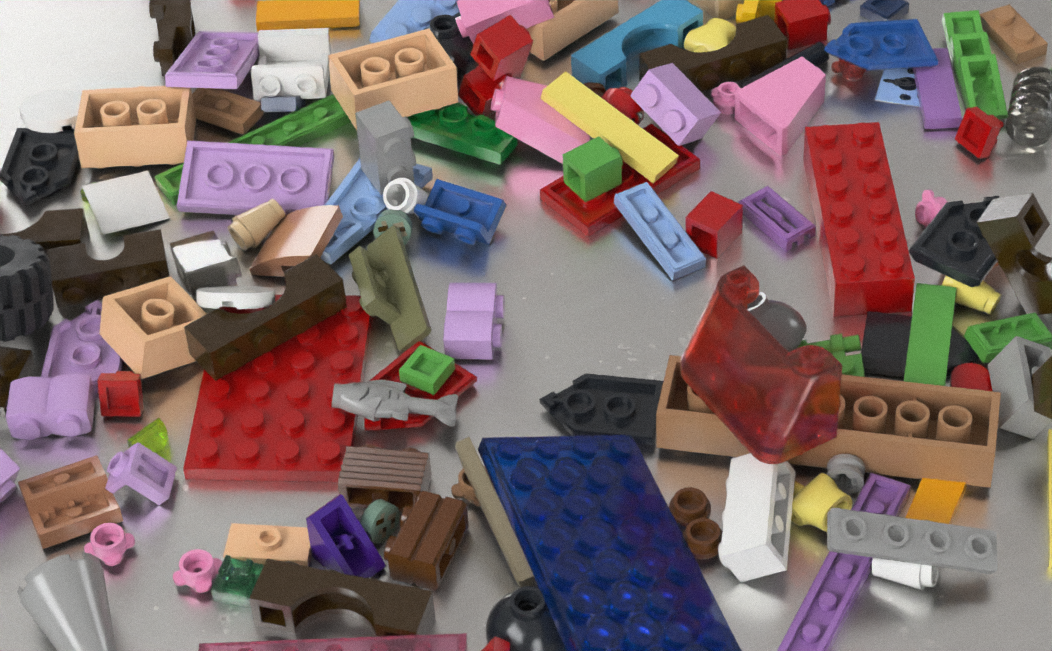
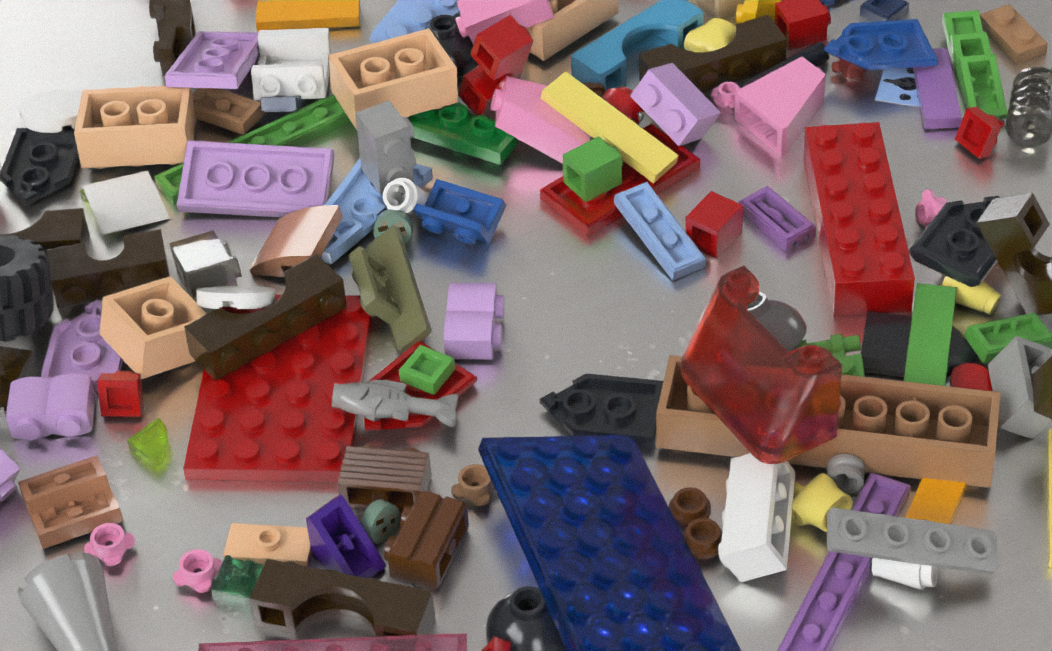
(143, 472): lavender bracket -> none
(255, 224): tan cone -> none
(495, 513): dark tan tile -> none

